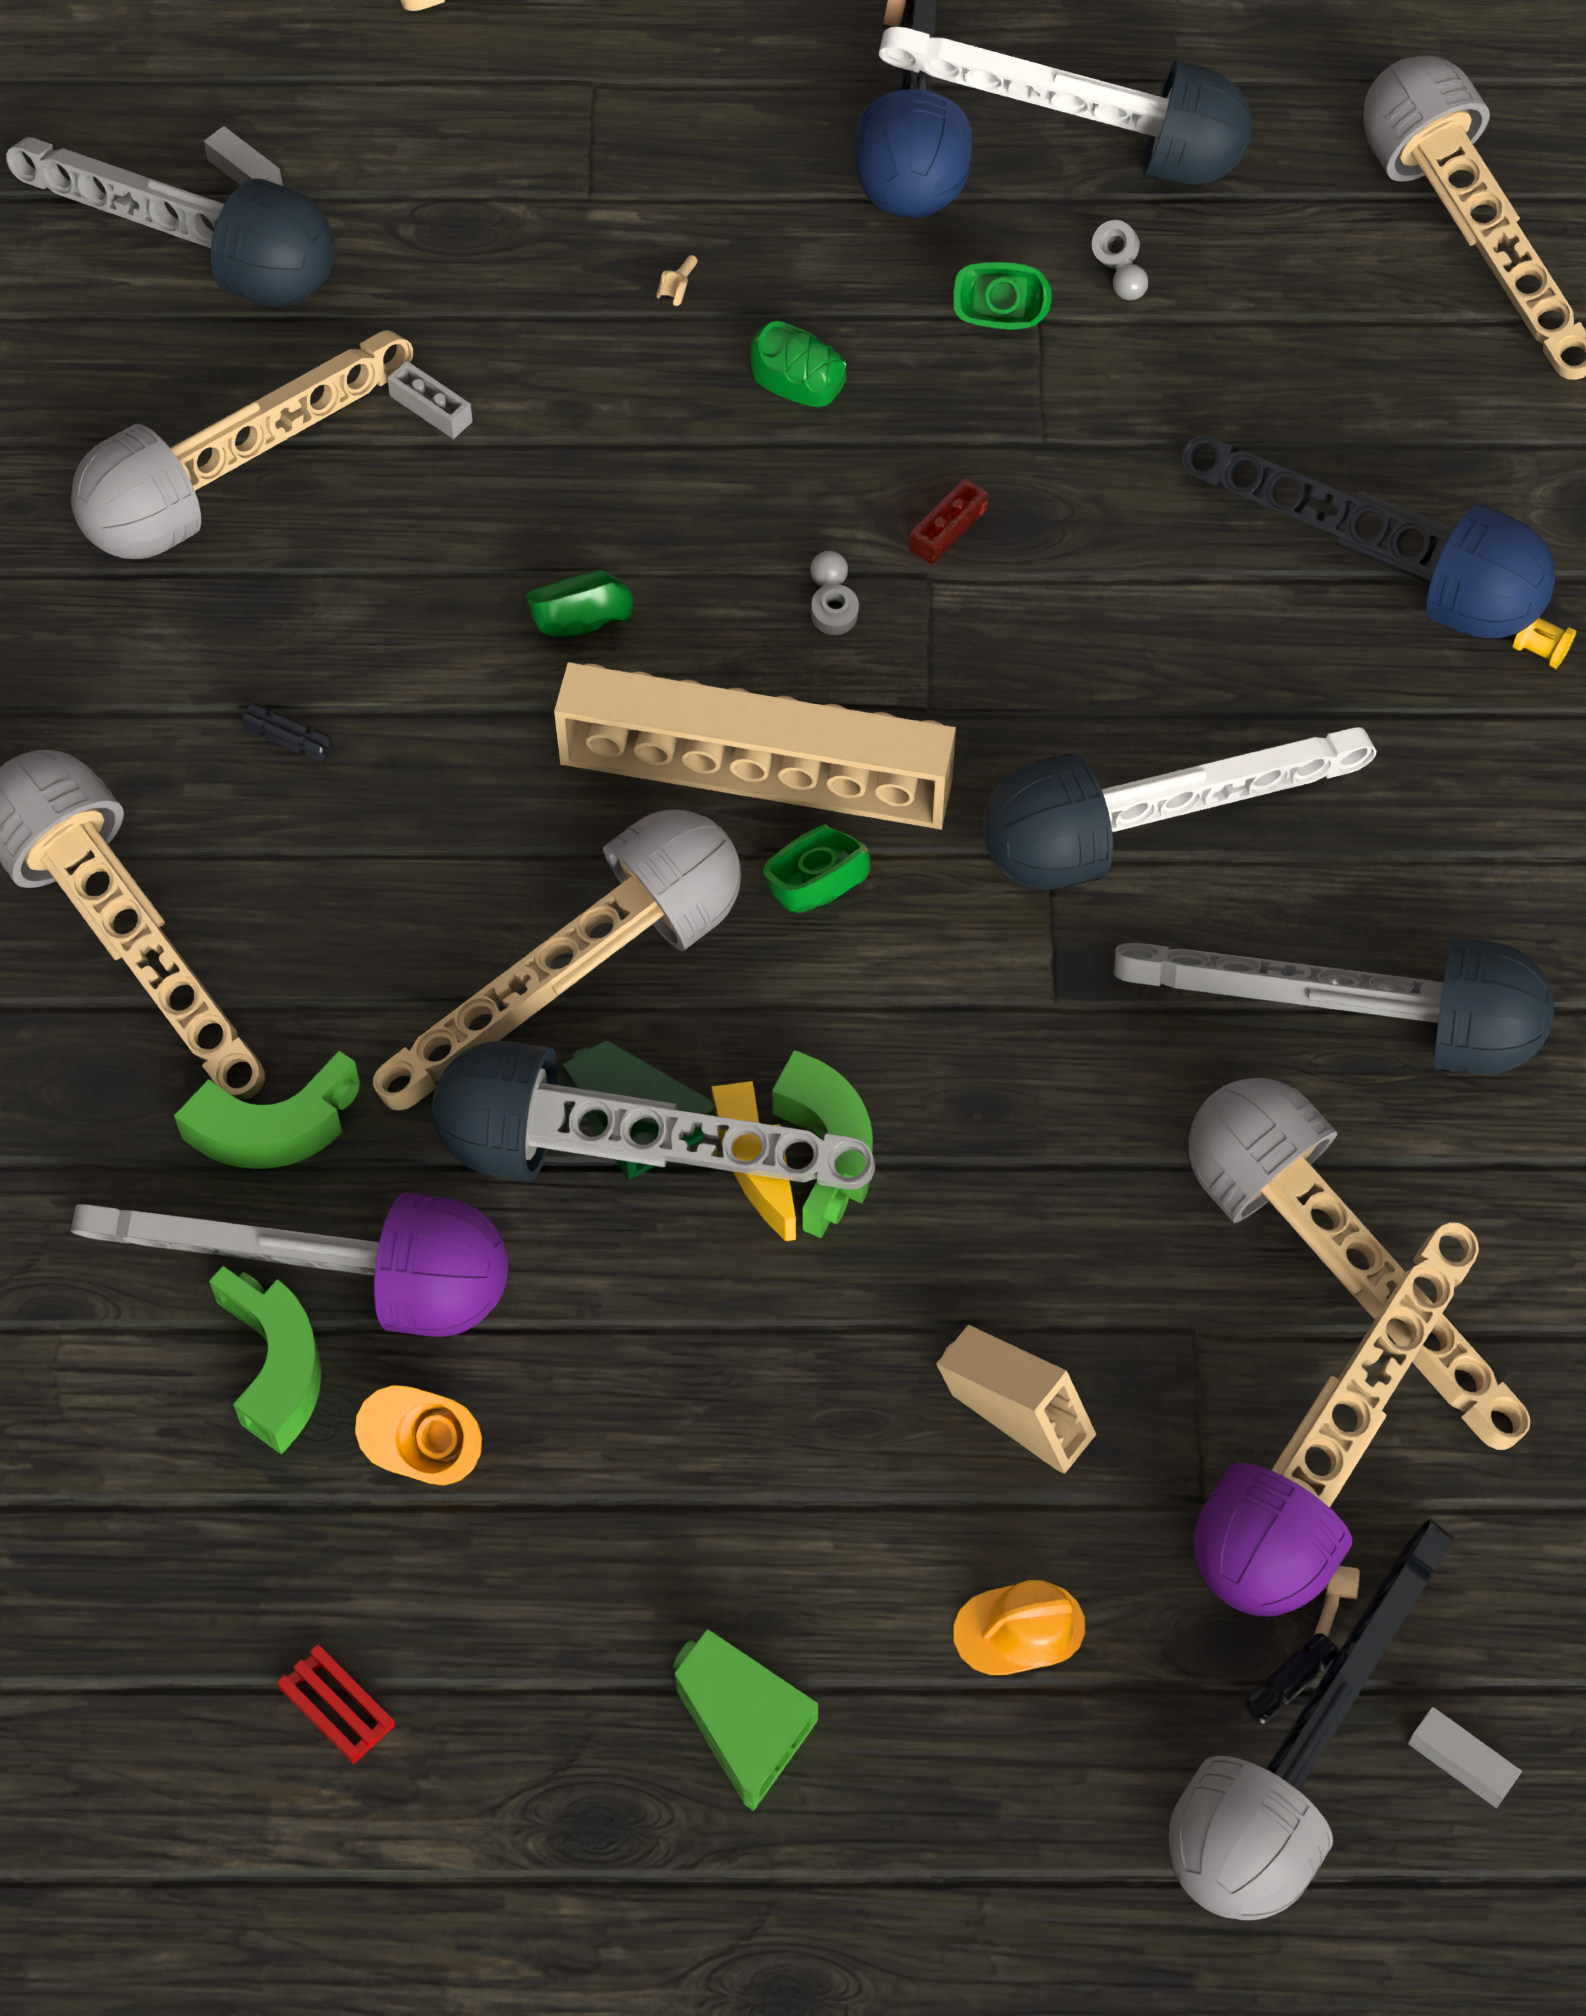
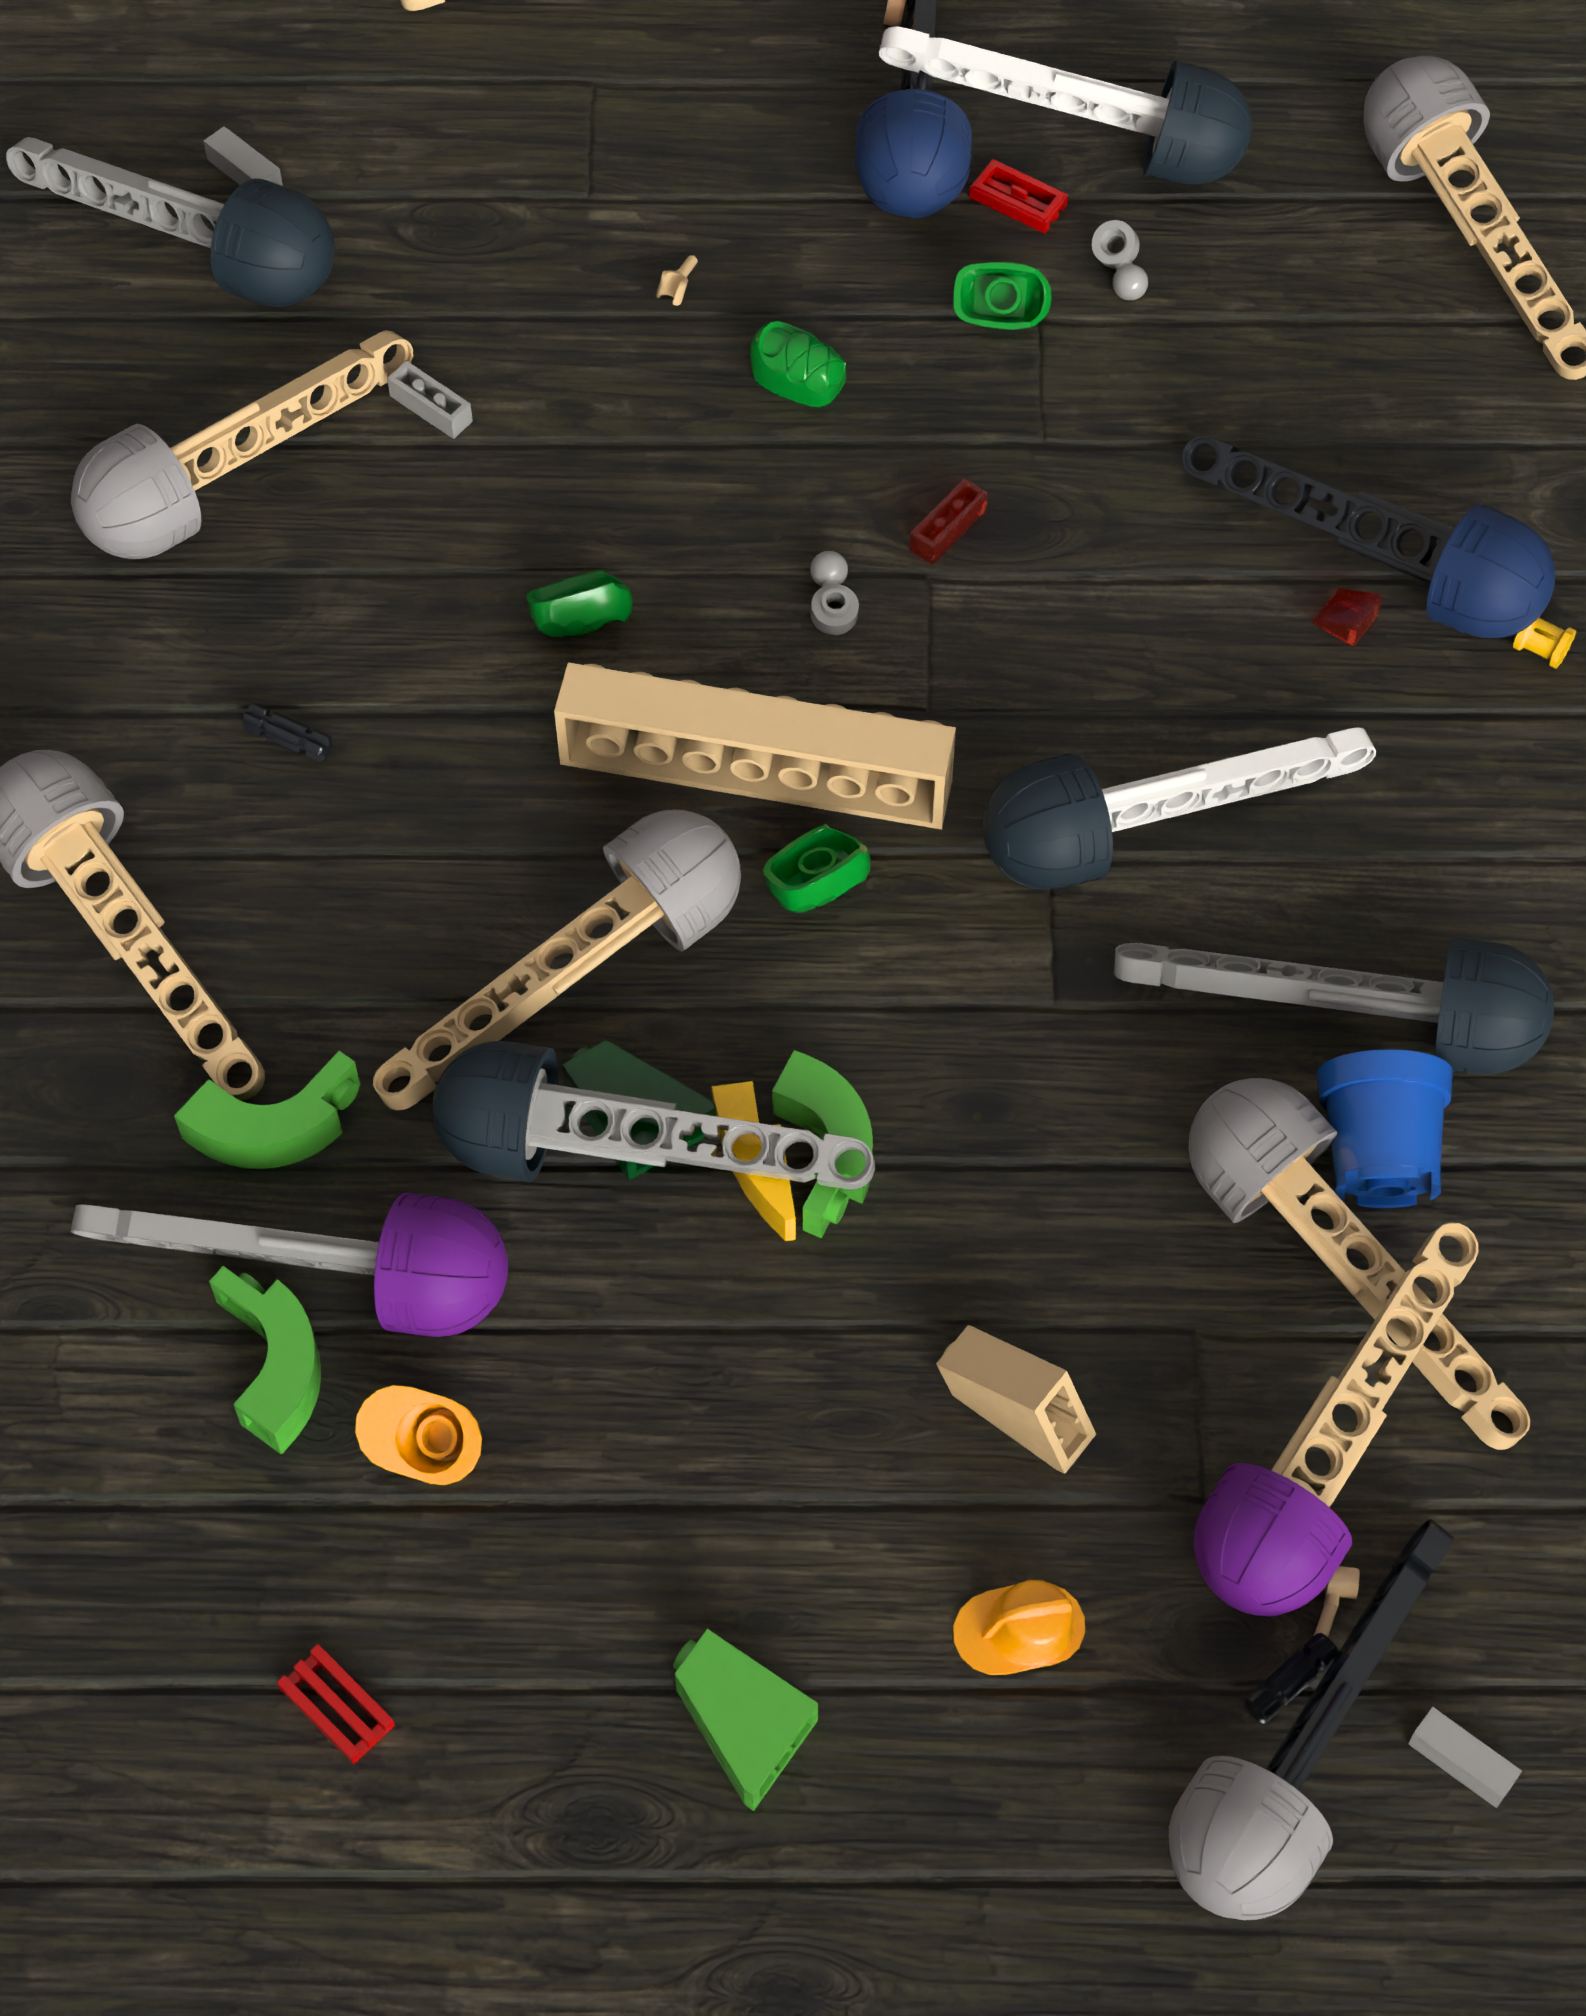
(1014, 200): none -> red tile
(1349, 614): none -> clear red slope
(1386, 1124): none -> blue piece

